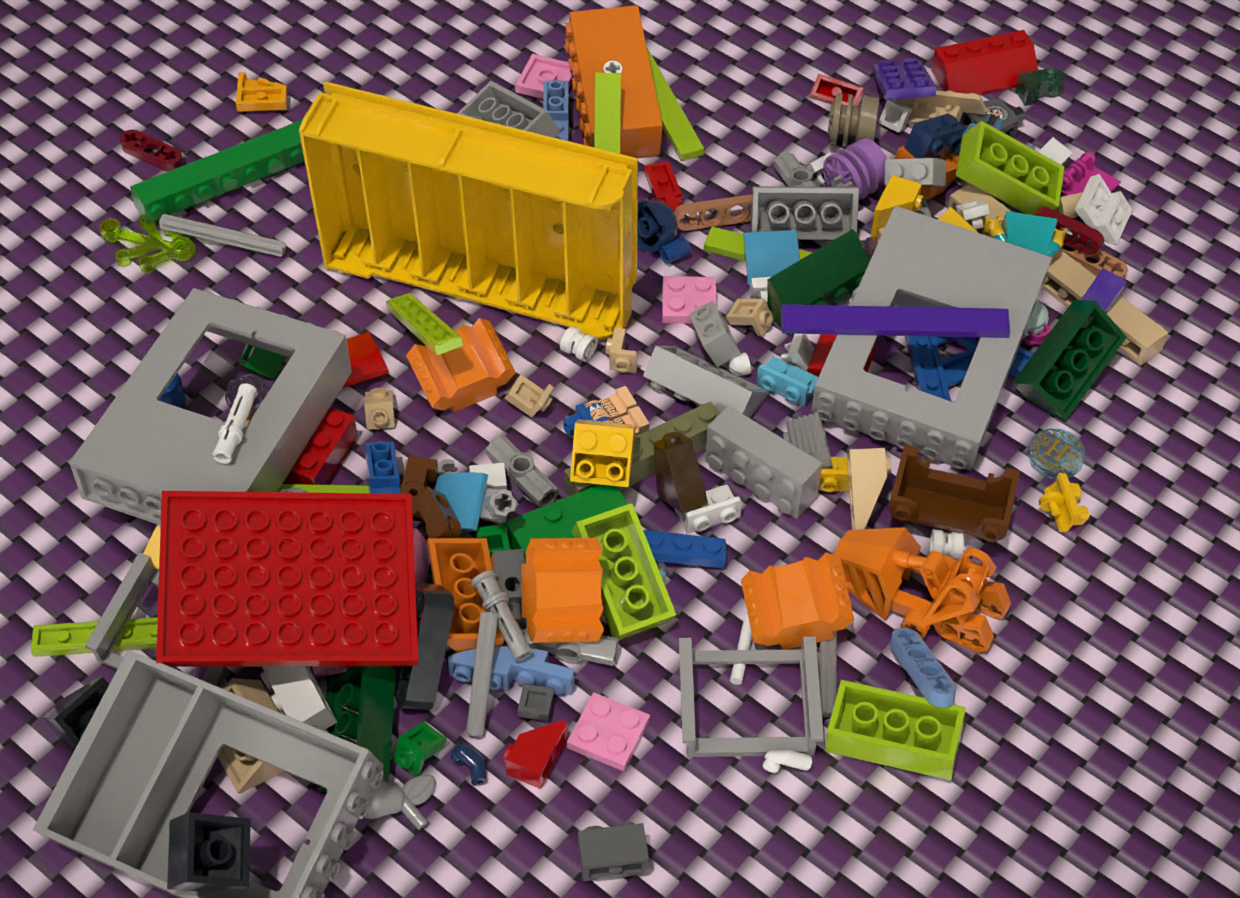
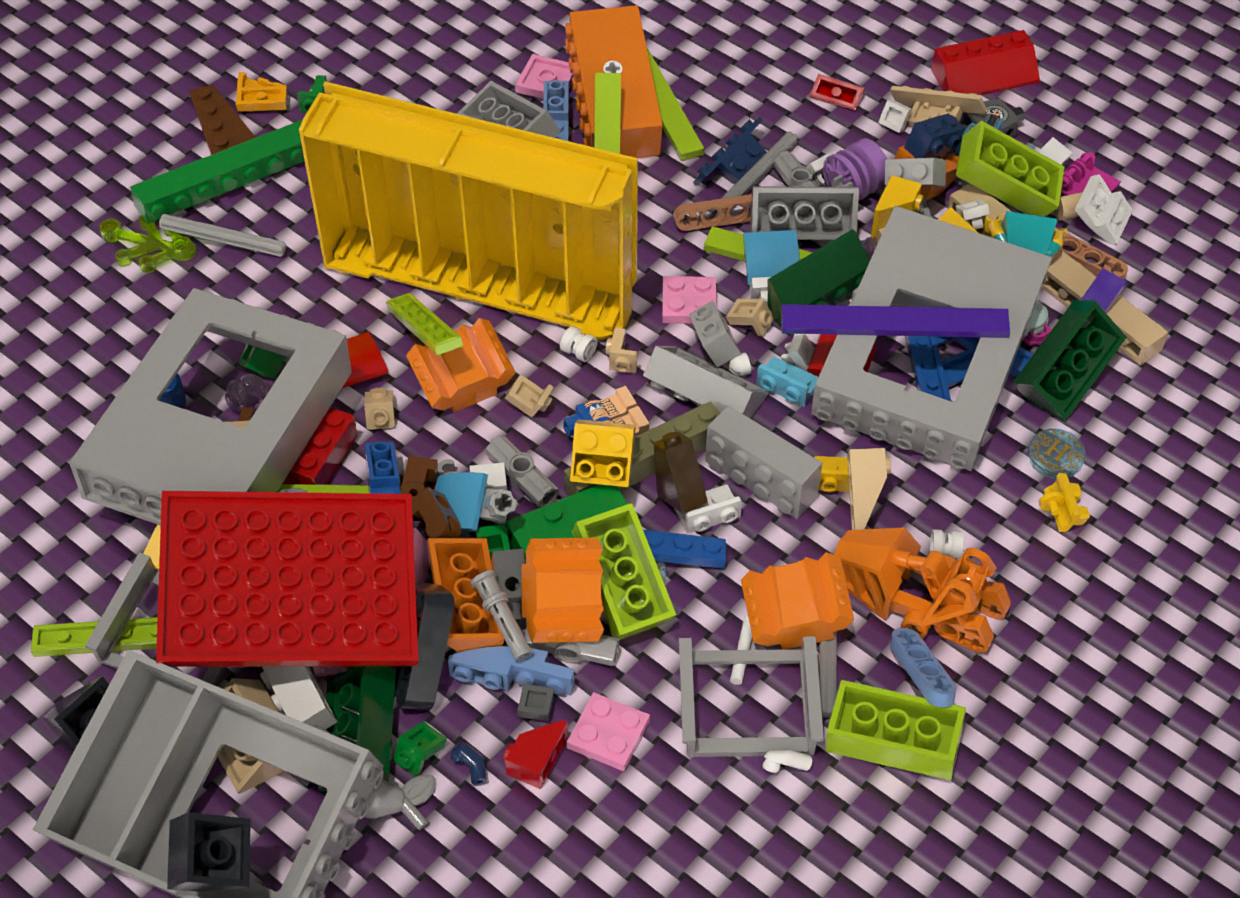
(137, 143): dark red beam -> none
(218, 120): none -> reddish brown wing
(231, 432): white pin -> none
(306, 99): none -> green bracket
(482, 674): light grey axle -> none
(613, 851): dark grey brick -> none
(655, 225): dark blue cylinder -> none
(663, 183): red hinge -> none
(679, 249): blue piece -> none
(738, 157): none -> dark blue bracket
(762, 167): none -> light grey axle
(809, 436): light grey brick -> none
(852, 120): dark tan wheel -> none
(903, 79): dark purple plate -> none
(952, 499): reddish brown windscreen -> none
(1039, 84): clear green leg -> none
(1077, 228): dark red beam -> none

